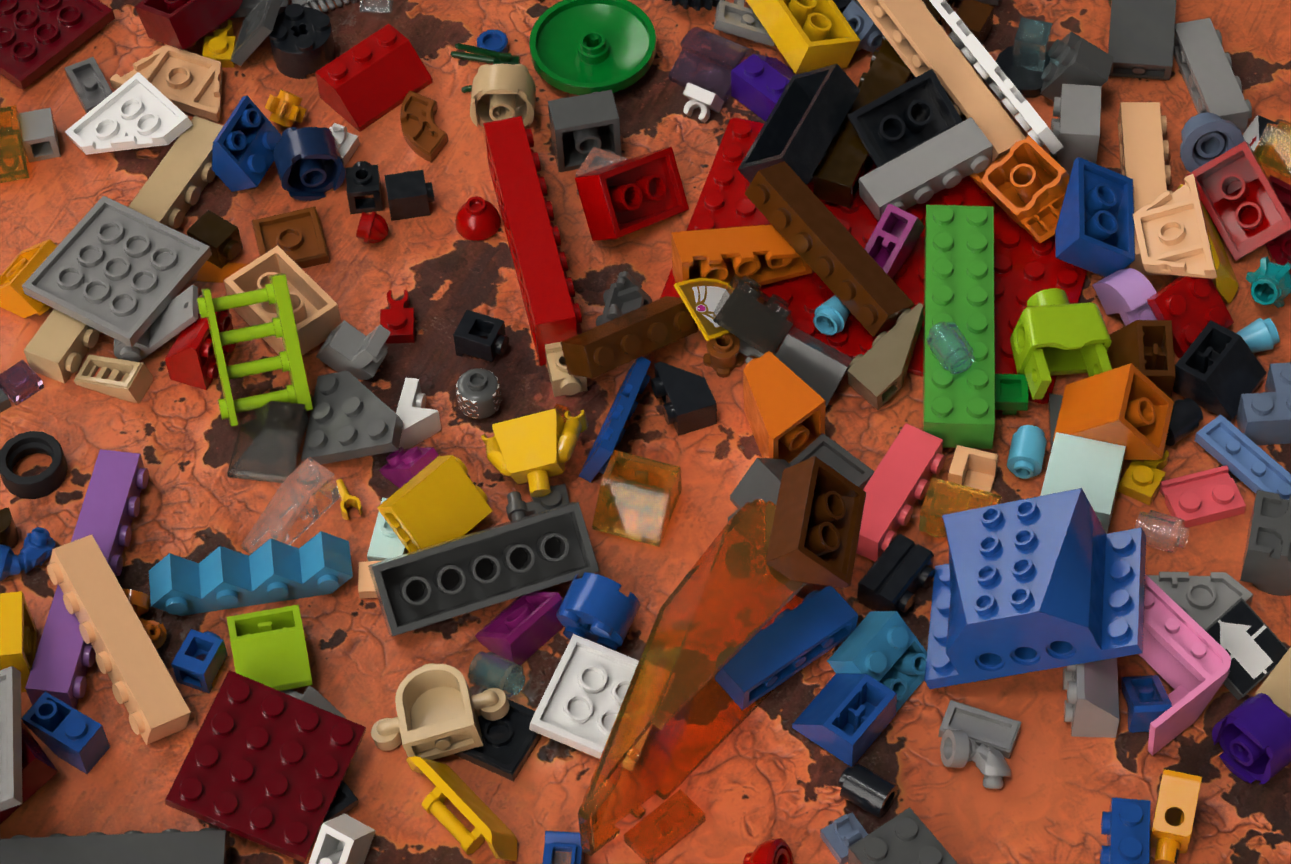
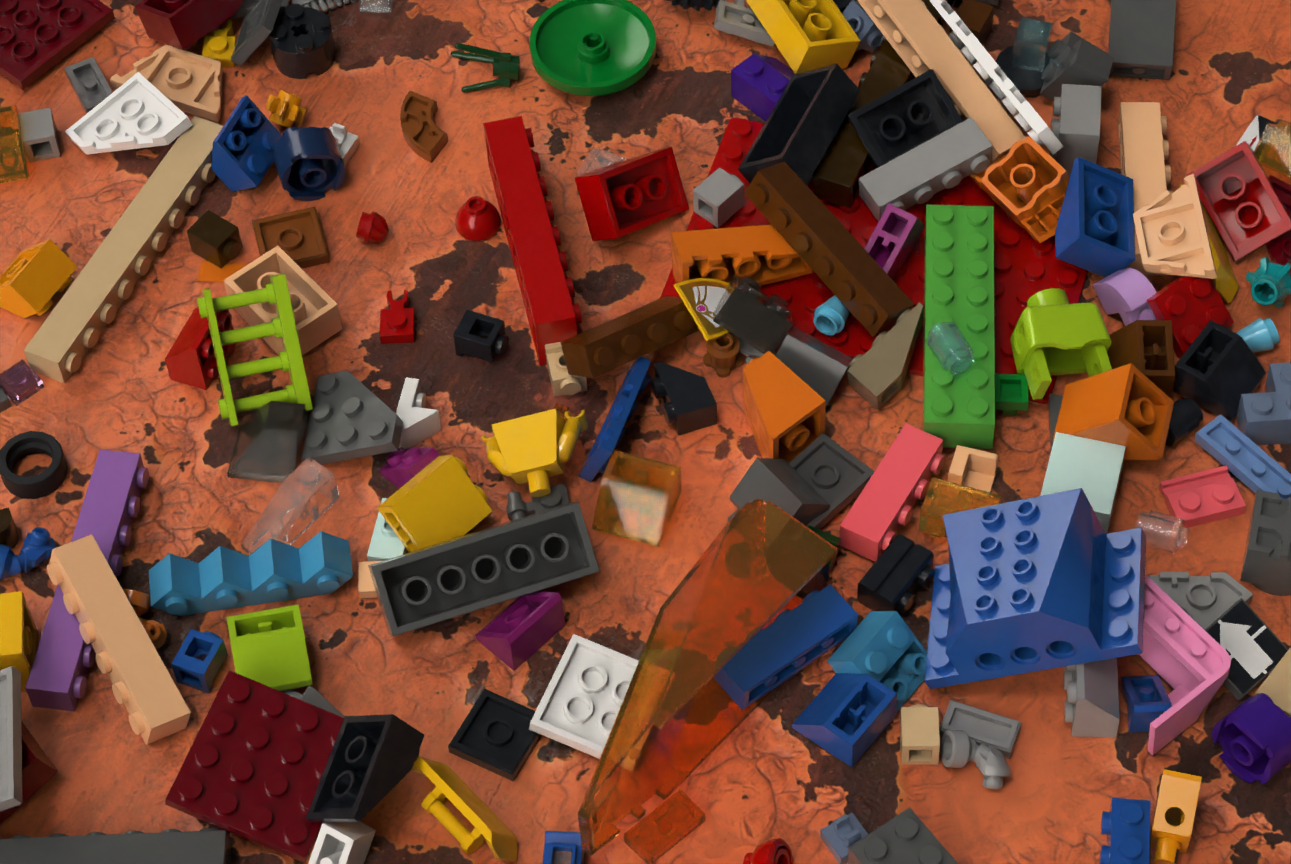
(67, 732): blue slope -> none
(117, 270): light grey plate -> none
(130, 388): tan slope -> none
(175, 318): light grey door -> none
(347, 500): yellow hand -> none
(353, 351): light grey brick -> none
(363, 180): black brick -> none
(364, 767): none -> black slope
(372, 77): red slope -> none
(408, 195): black brick -> none
(438, 714): tan piece -> none
(478, 393): dark grey head -> none
(493, 40): blue tile -> none
(495, 671): clear light blue brick -> none
(502, 93): tan brick -> none
(580, 125): dark grey brick -> none
(597, 610): blue brick -> none
(622, 298): dark grey piece -> none
(701, 98): white tile -> none
(708, 61): brick -> none
(718, 197): none -> light grey brick
(816, 525): reddish brown slope -> none
(867, 790): black brick -> none
(919, 735): none -> tan brick
(1027, 452): medium azure brick -> none
(1143, 479): yellow plate -> none
(1206, 138): sand blue piece -> none
(1209, 72): light grey brick -> none

